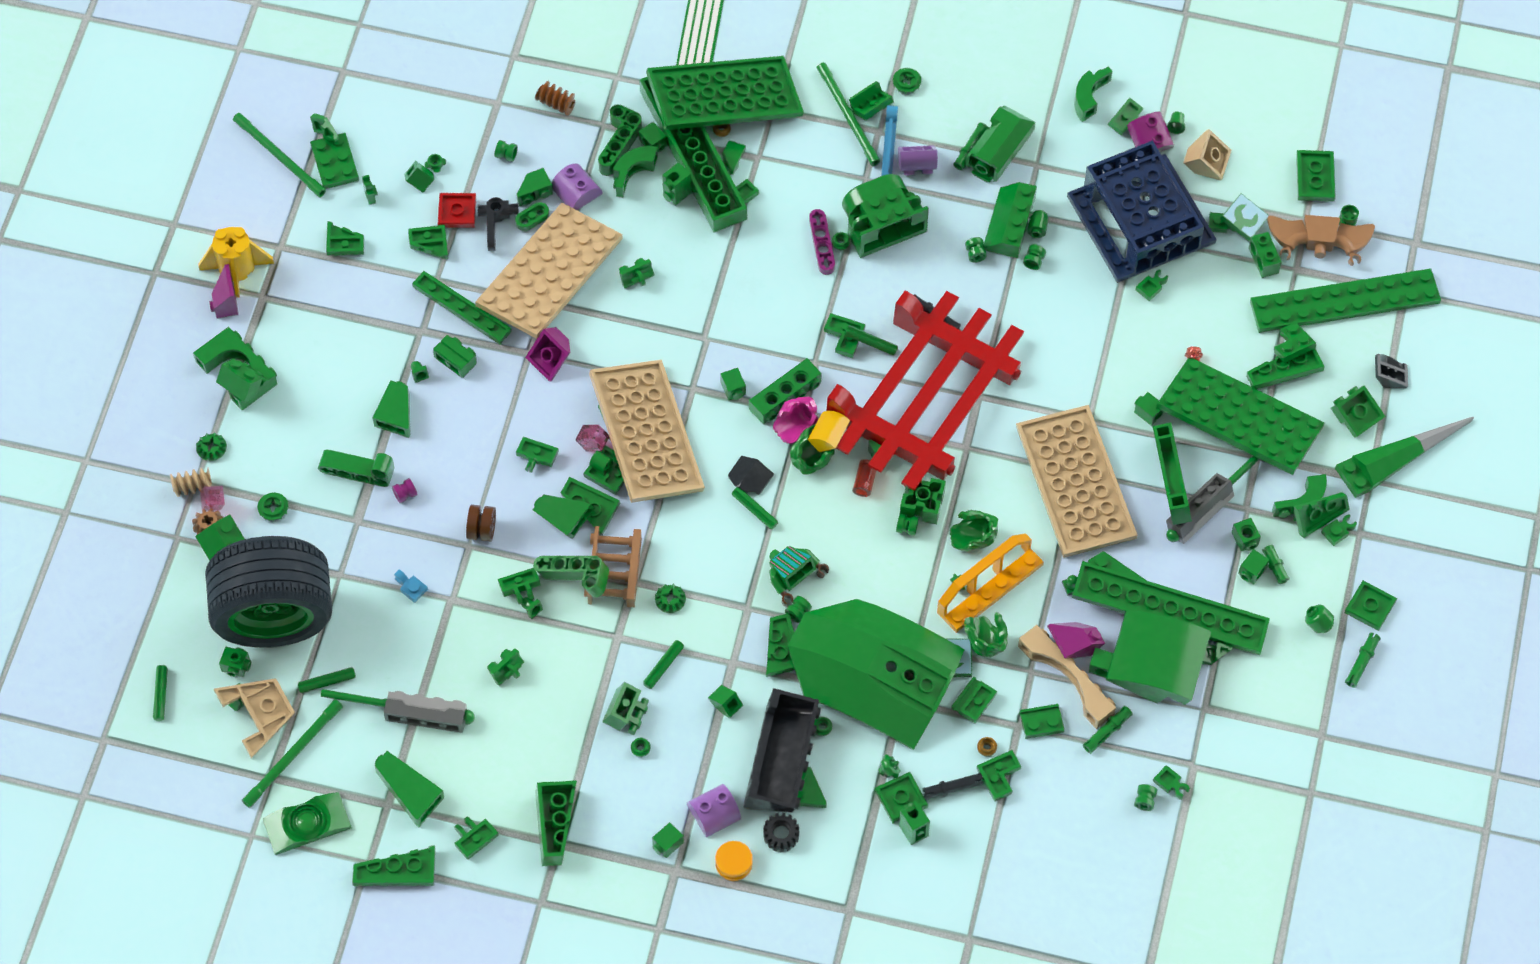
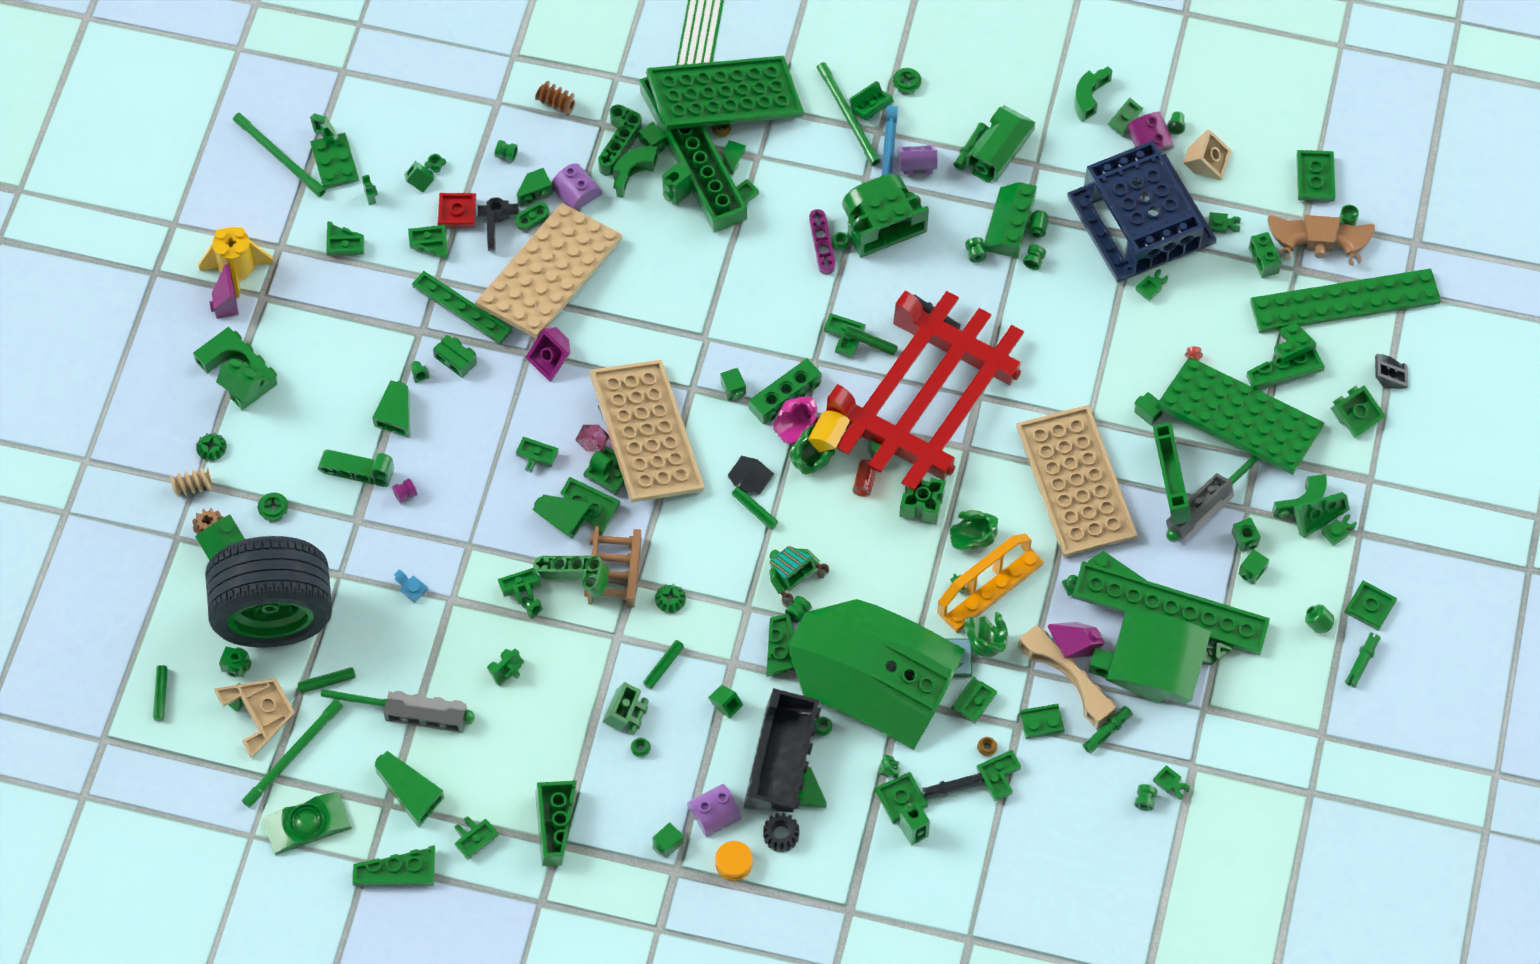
(212, 498): clear pink brick -> none
(481, 523): reddish brown wheel -> none
(636, 274): green hips -> none
(902, 524): green wheel -> none
(1244, 217): tile -> none
(1276, 564): green pin -> none
(1374, 466): green plate -> none

